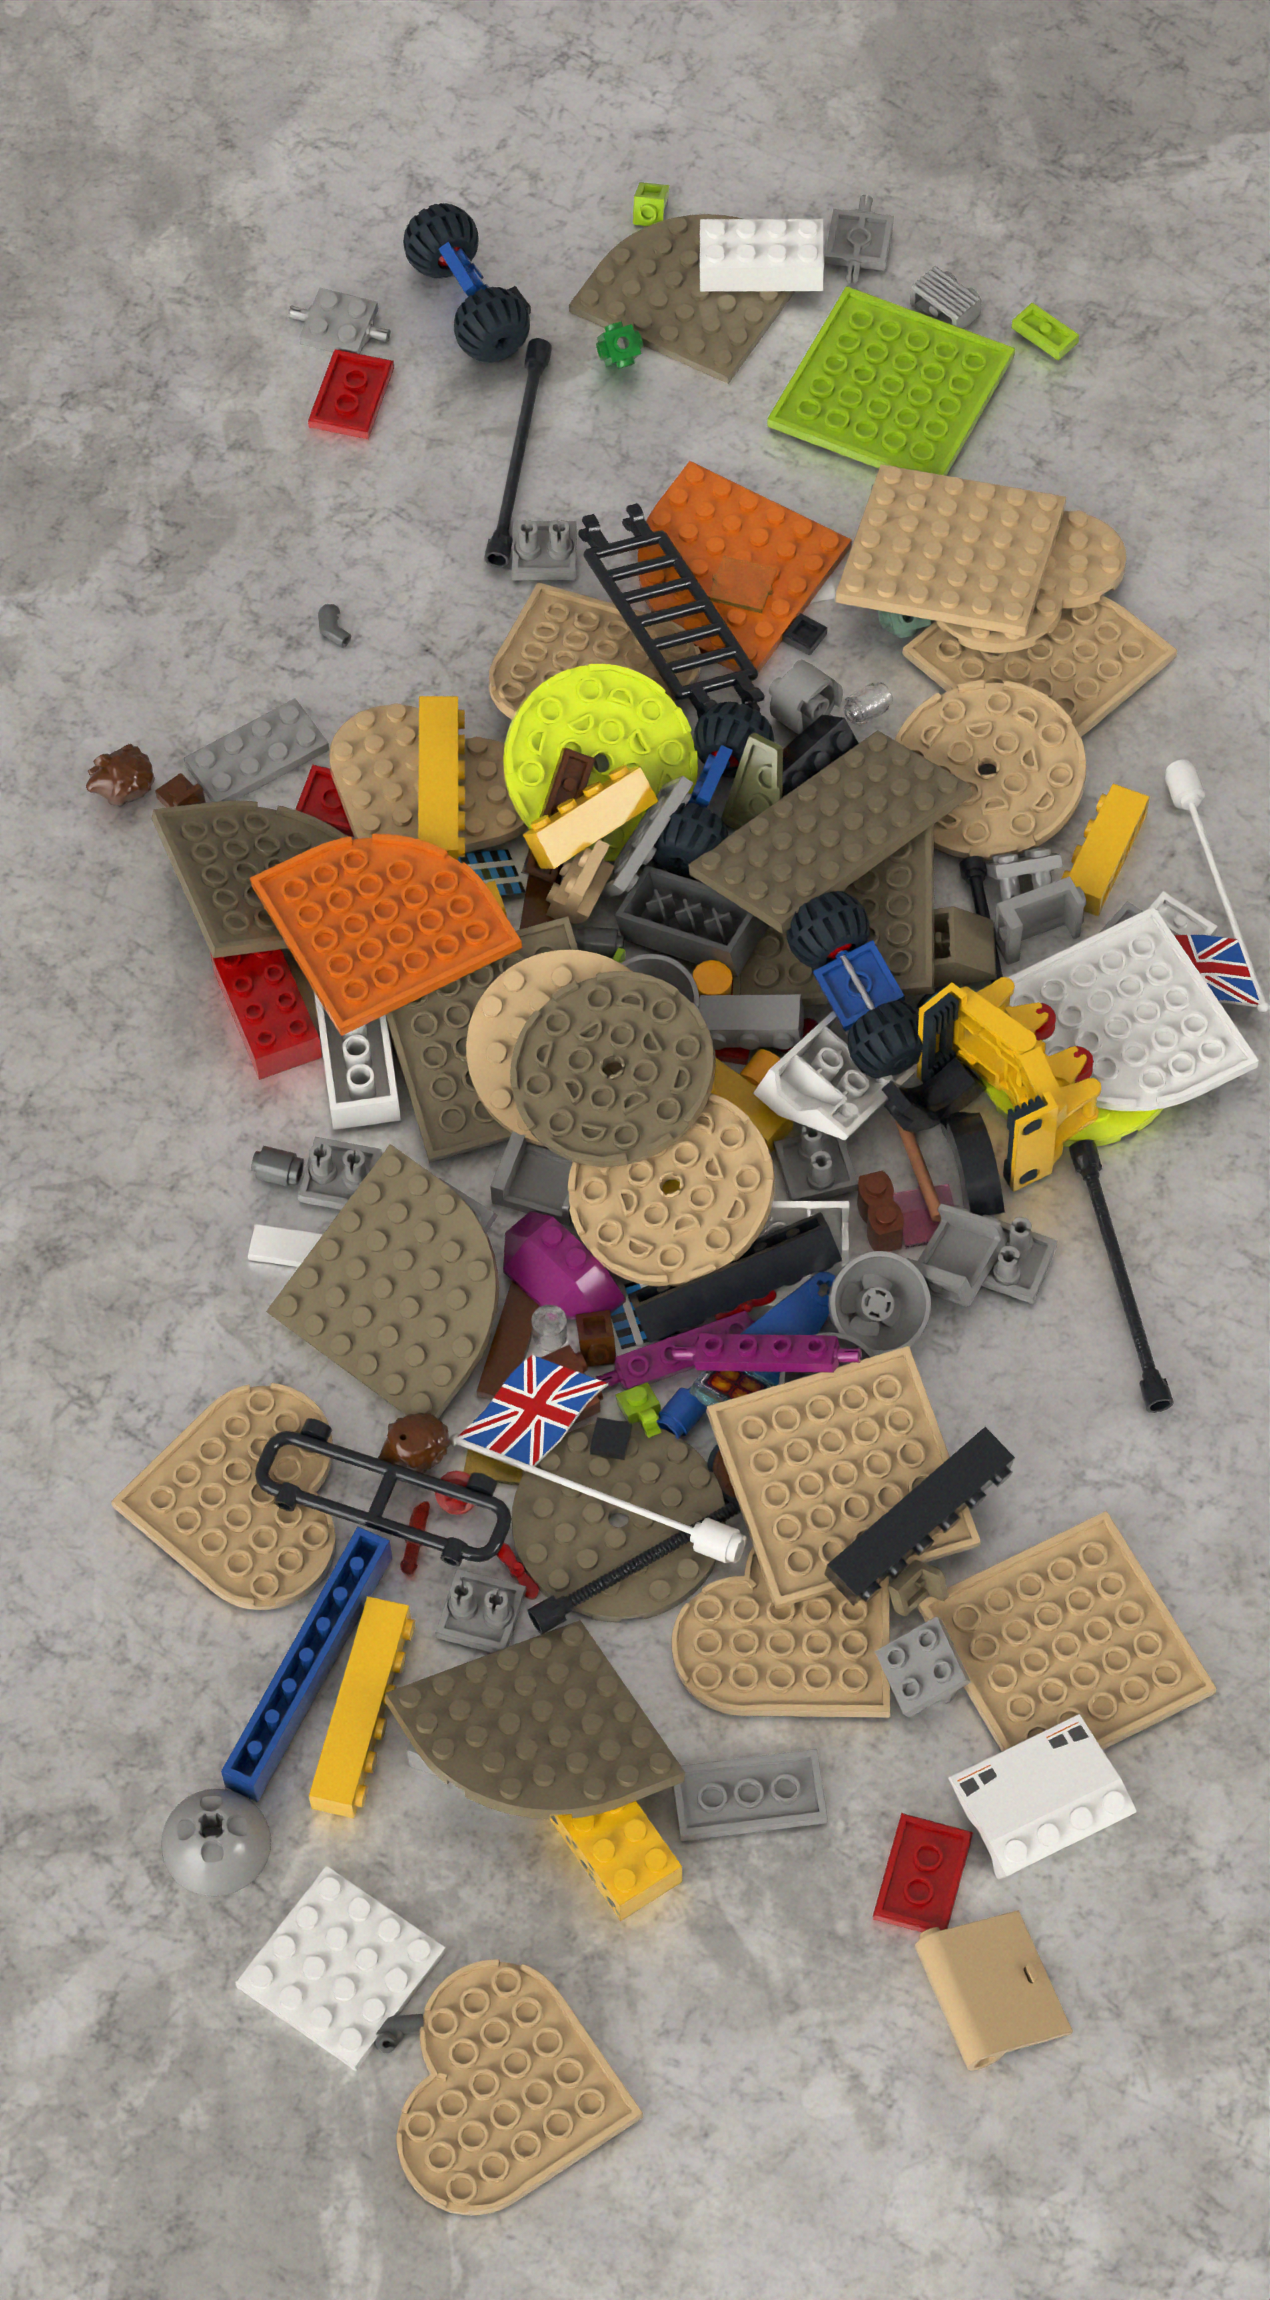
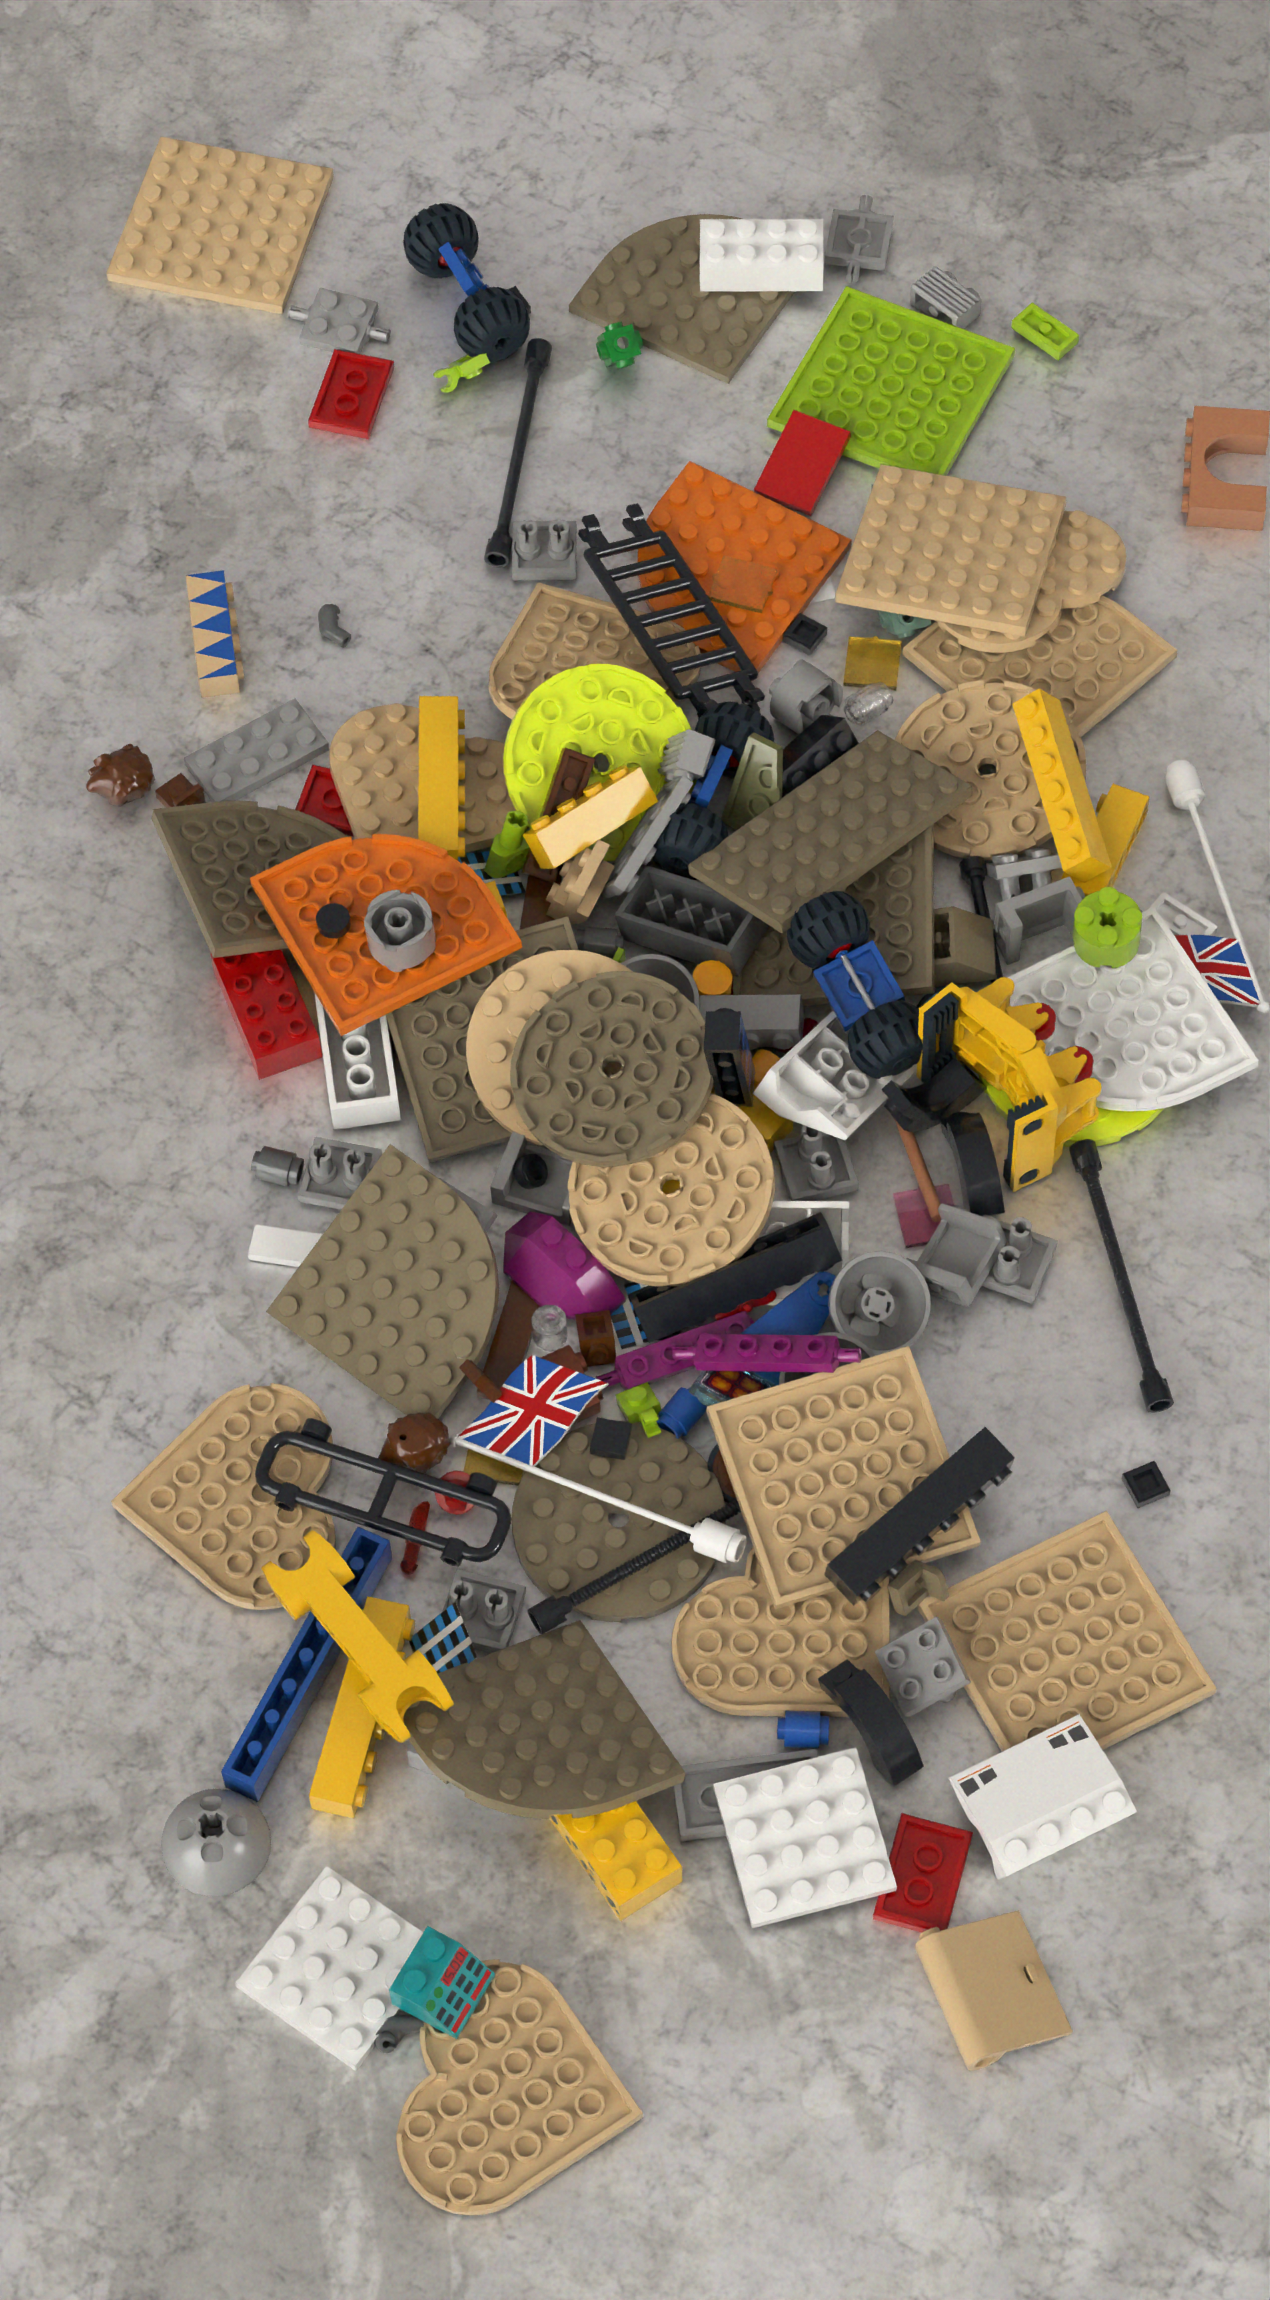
(213, 635): none -> tan brick
(220, 225): none -> tan plate
(333, 920): none -> black tile
(393, 1681): none -> yellow piece
(400, 930): none -> light grey brick
(441, 1983): none -> teal slope
(445, 1641): none -> sticker
(463, 367): none -> lime plate
(481, 1380): none -> reddish brown tile
(508, 847): none -> lime piece
(517, 1571): red piece -> none
(530, 1171): none -> black tile
(649, 203): lime bracket -> none
(686, 756): none -> light grey brick
(729, 1056): none -> black brick
(802, 462): none -> red tile
(803, 1729): none -> blue brick
(804, 1837): none -> white plate
(872, 662): none -> clear yellow piece
(876, 1719): none -> black arch
(880, 1212): copper brick -> none
(1061, 785): none -> yellow brick
(1107, 928): none -> lime brick
(1146, 1484): none -> black tile
(1209, 499): none -> nougat arch

